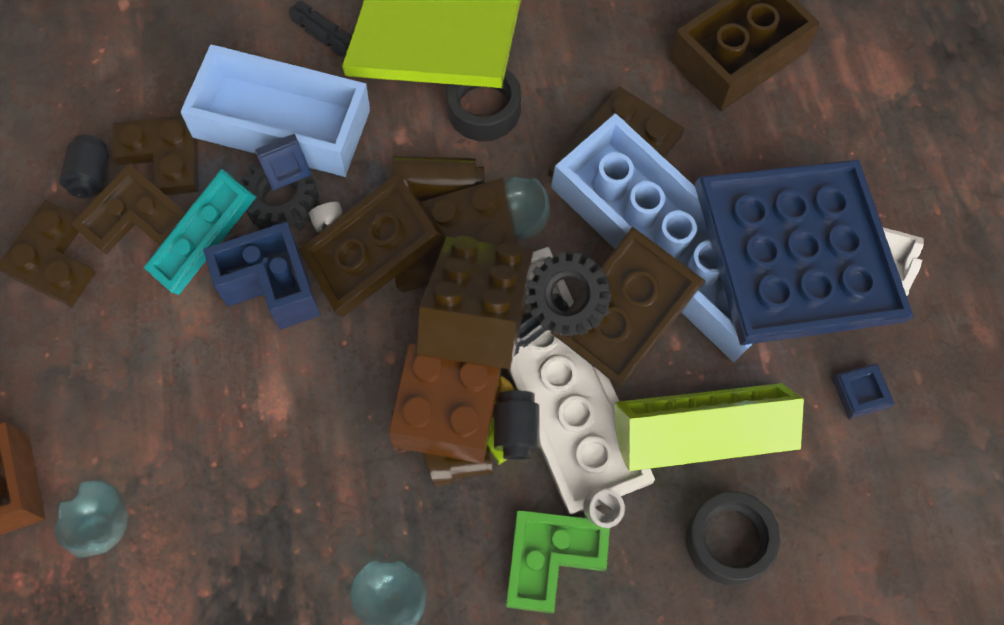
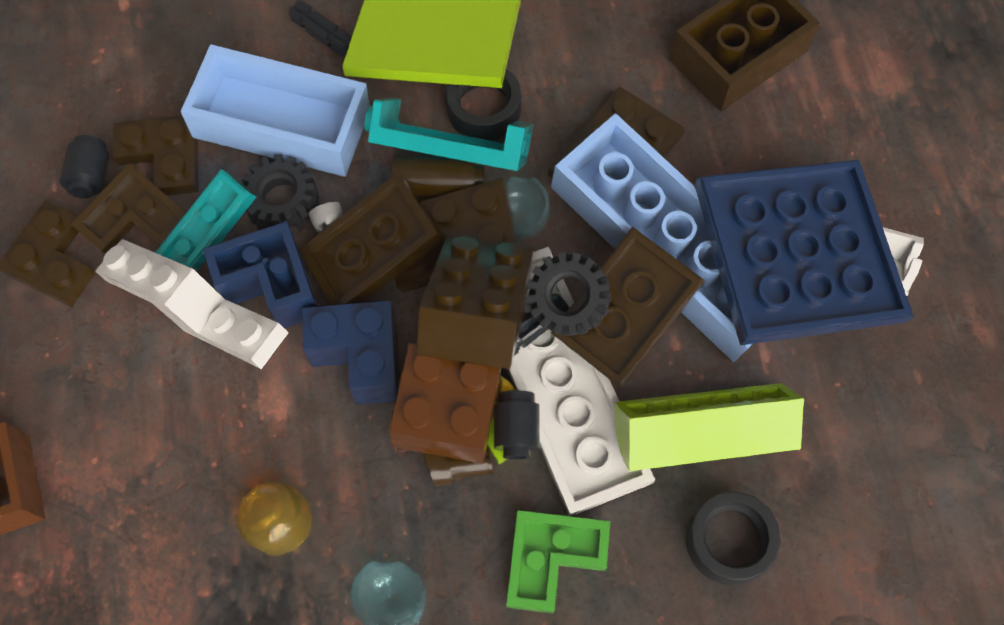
(92, 520): clear light blue hair -> none
(192, 302): none -> white bracket
(274, 518): none -> clear yellow hair
(283, 161): dark blue tile -> none
(356, 336): none -> dark blue brick
(386, 130): none -> teal panel
(609, 499): light grey hinge -> none
(863, 391): dark blue tile -> none

